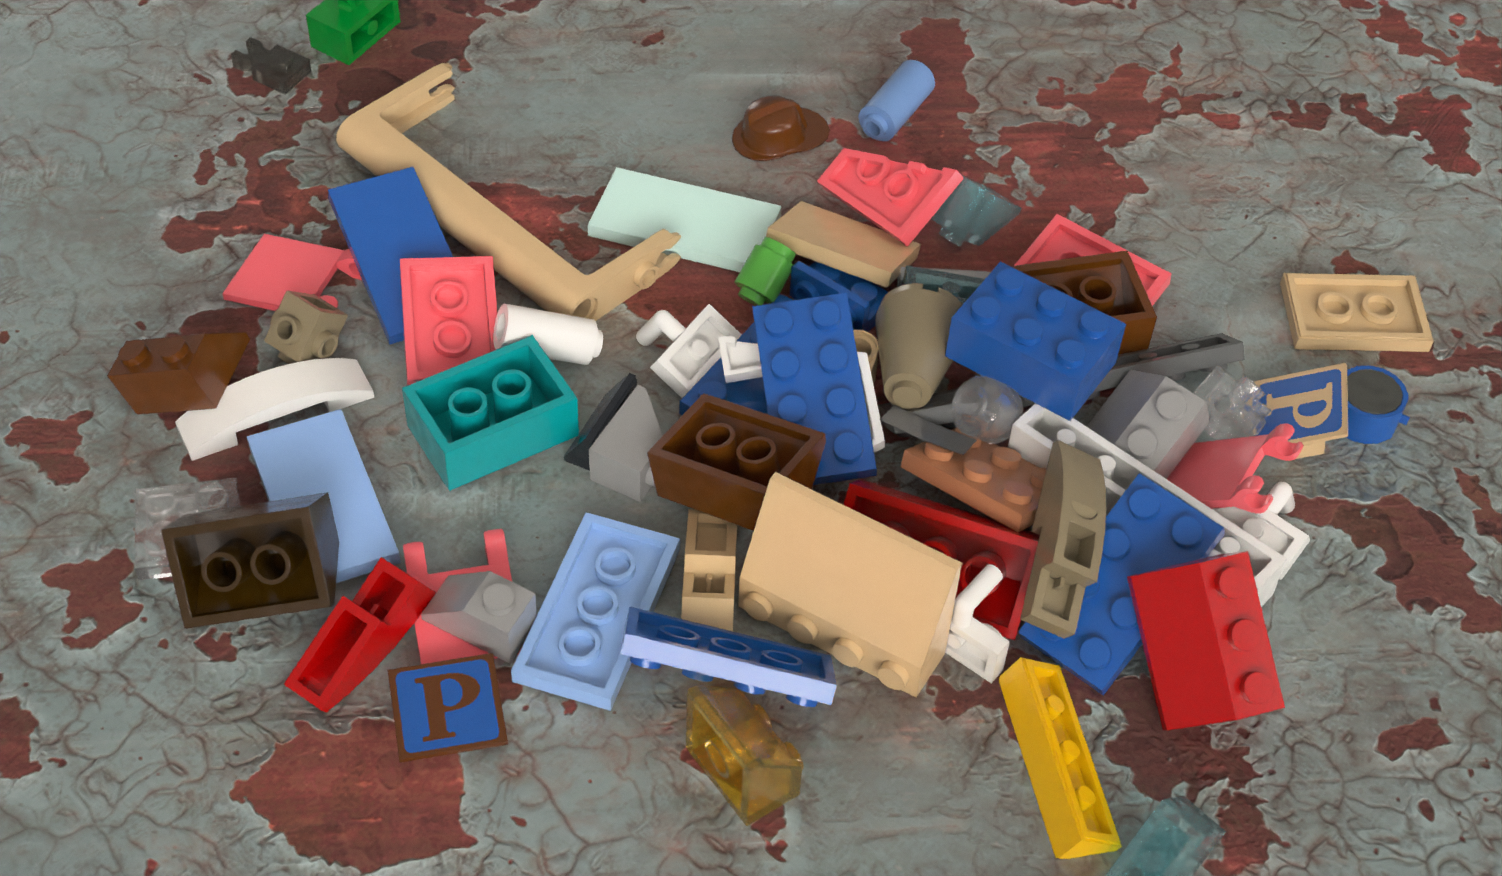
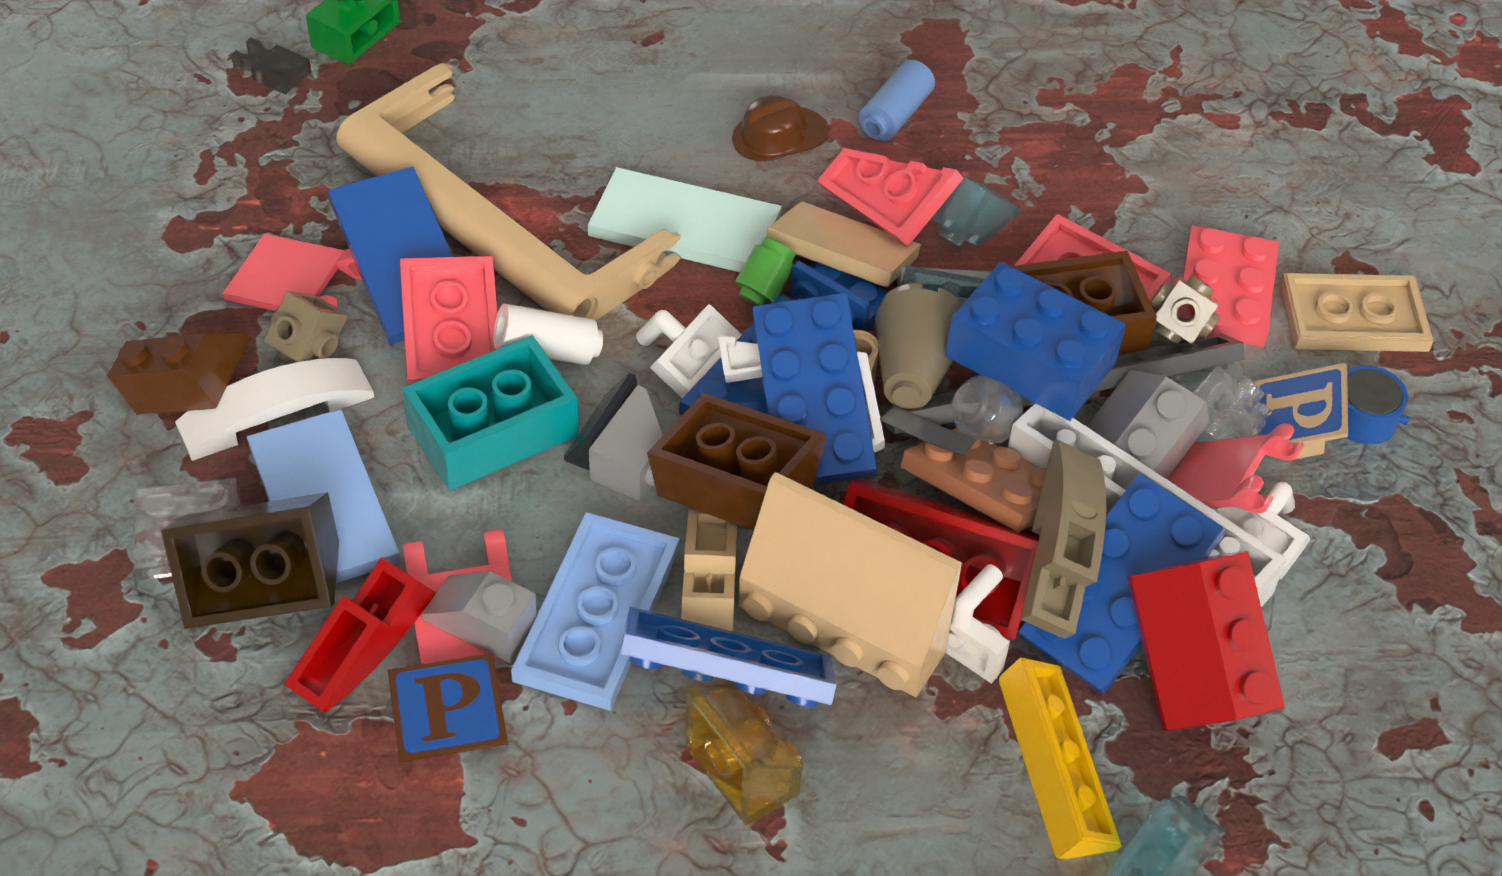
(1181, 292): none -> brick
(1243, 280): none -> coral plate

